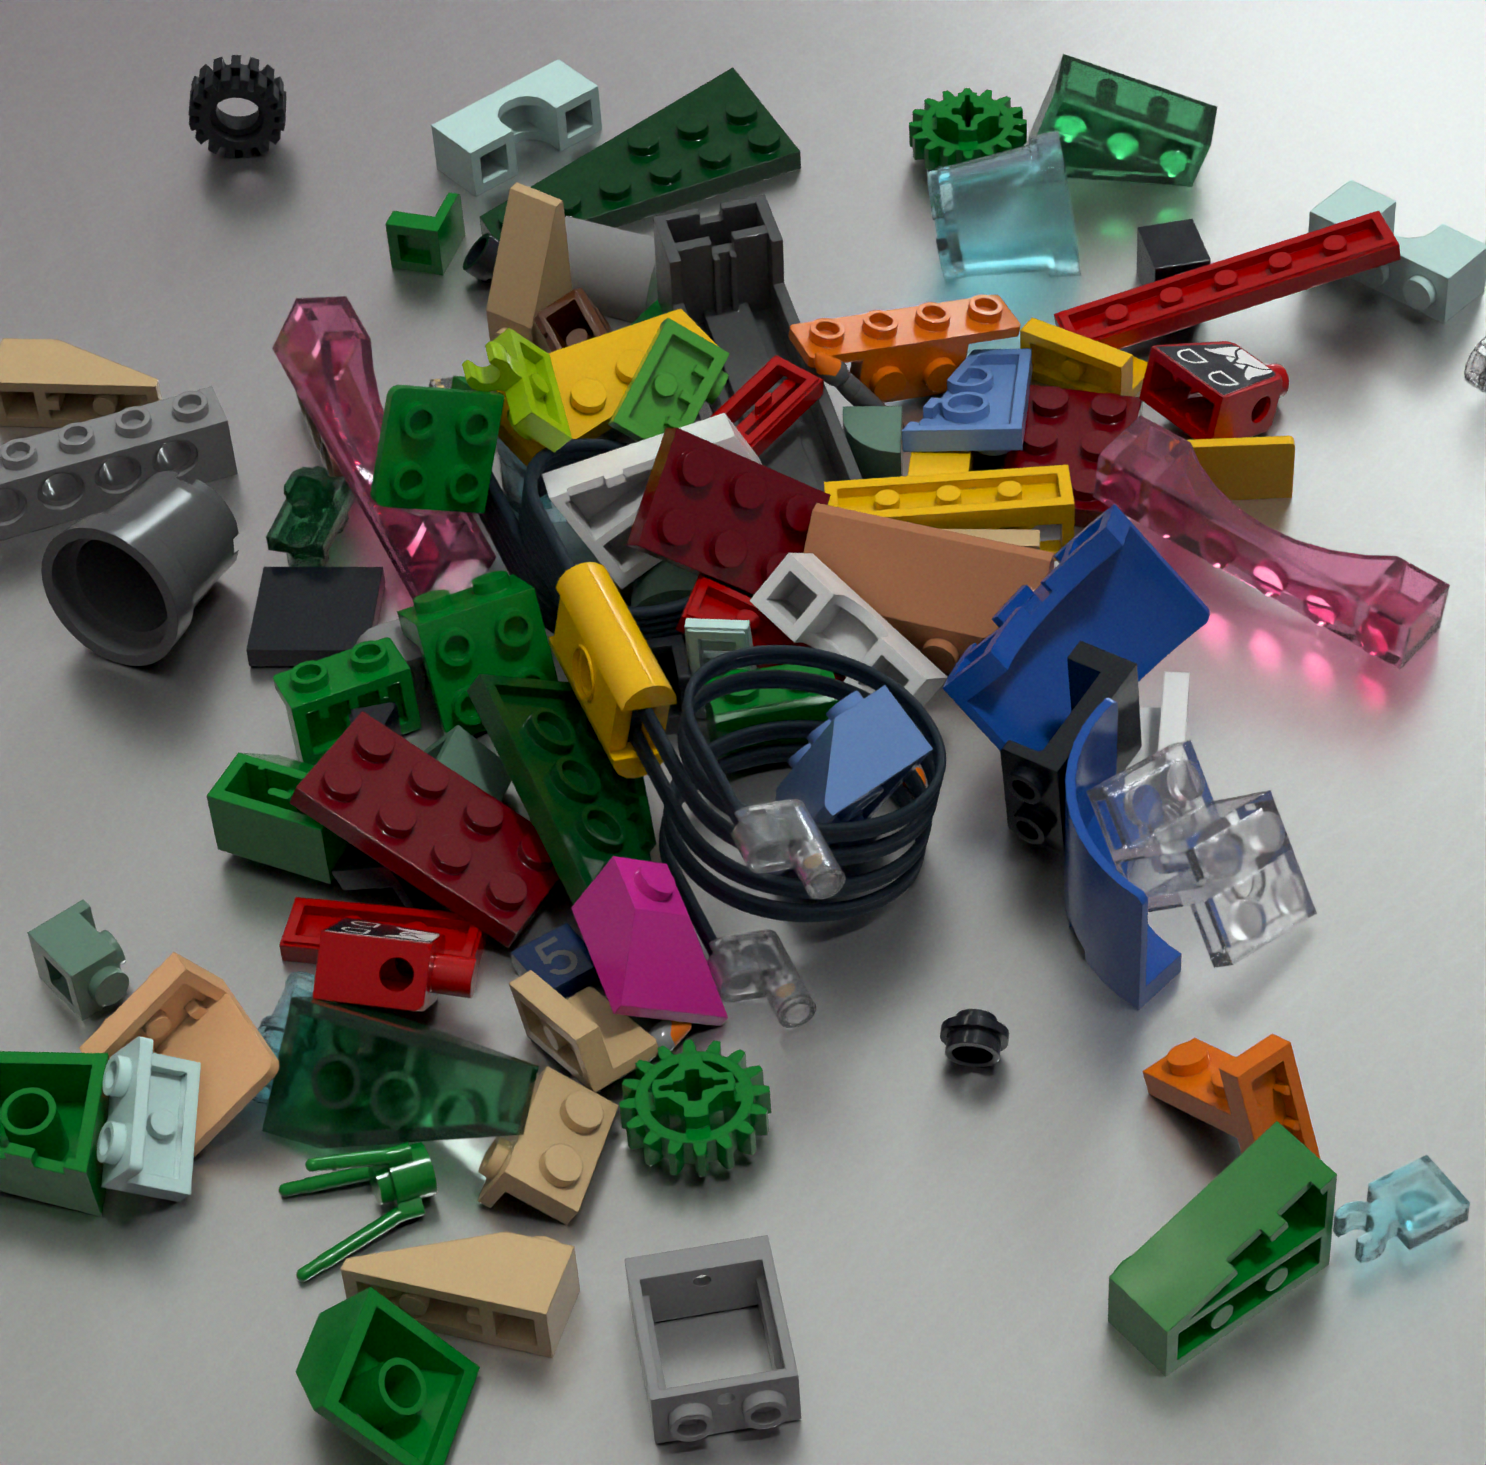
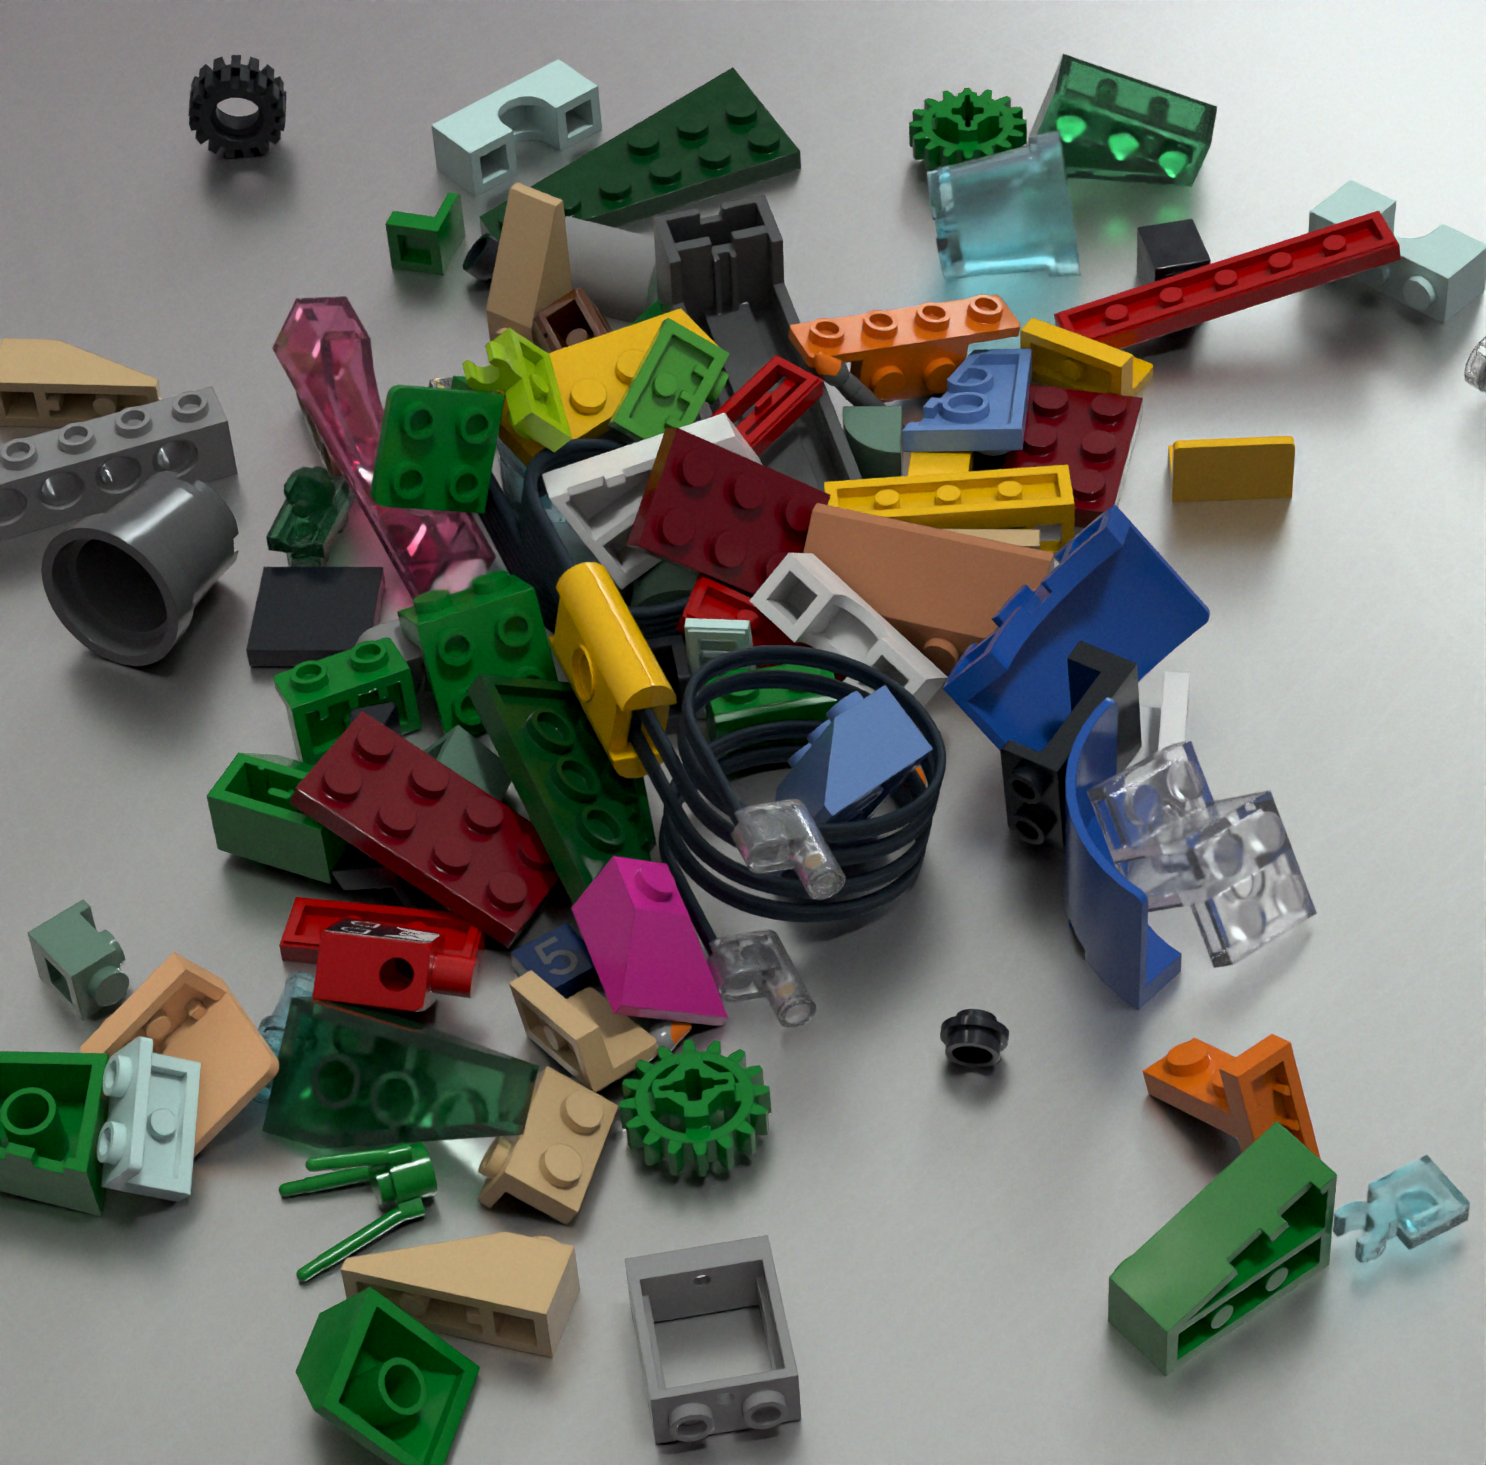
(1213, 389): red torso -> none
(1366, 599): clear pink arch -> none

